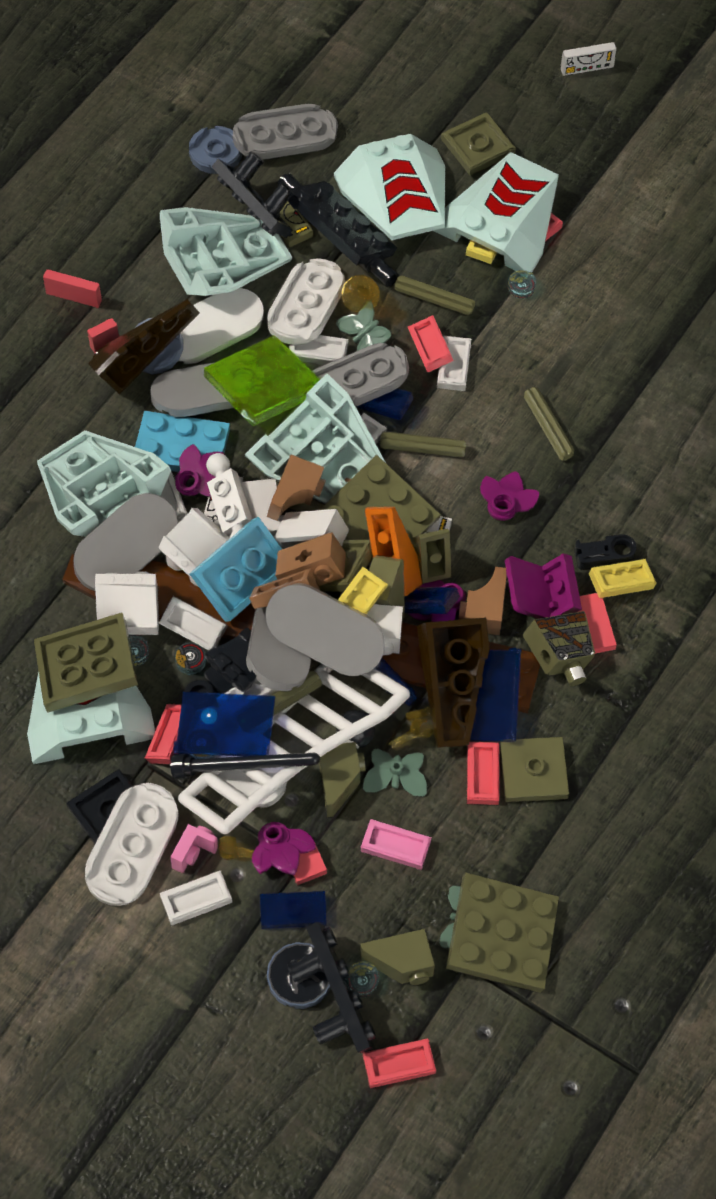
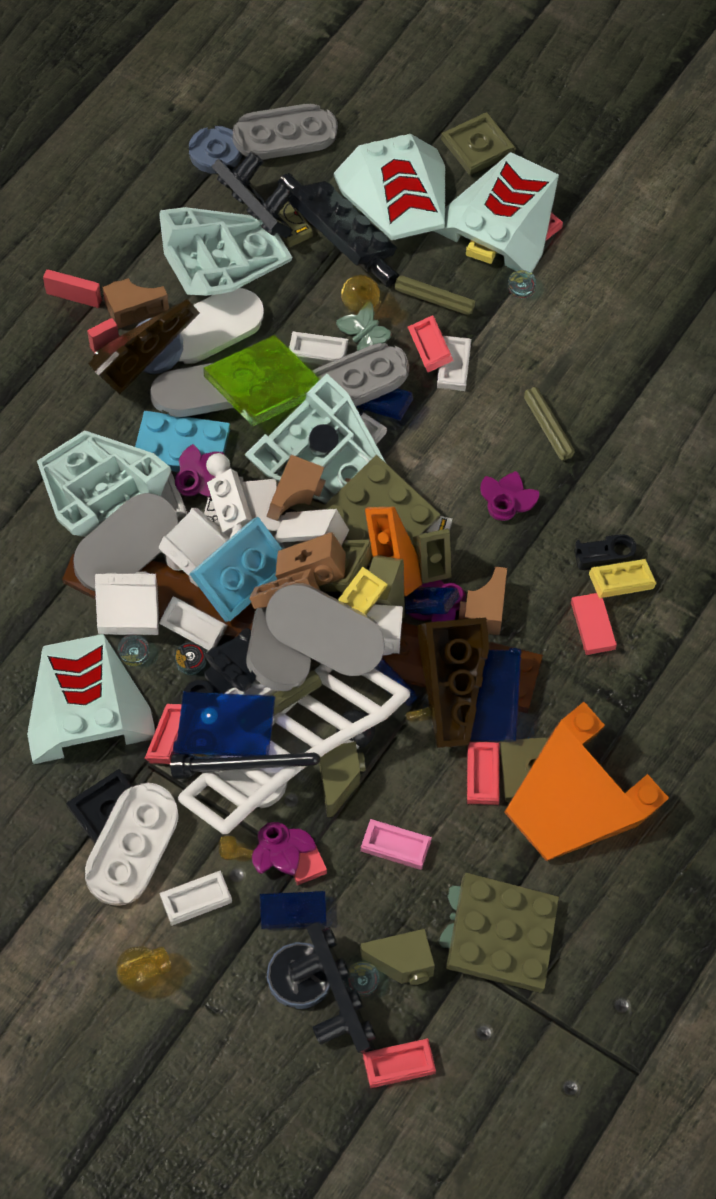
(85, 662): olive plate -> none
(132, 303): none -> medium nougat arch
(141, 967): none -> clear yellow piece
(188, 846): bright pink bracket -> none
(306, 301): white tile -> none
(323, 439): none -> black tile
(396, 769): sand green piece -> none
(412, 733): clear yellow hand -> none
(423, 444): olive axle -> none
(543, 589): magenta bracket -> none
(562, 645): torso -> none
(571, 798): none -> orange wedge
(588, 58): white tile -> none

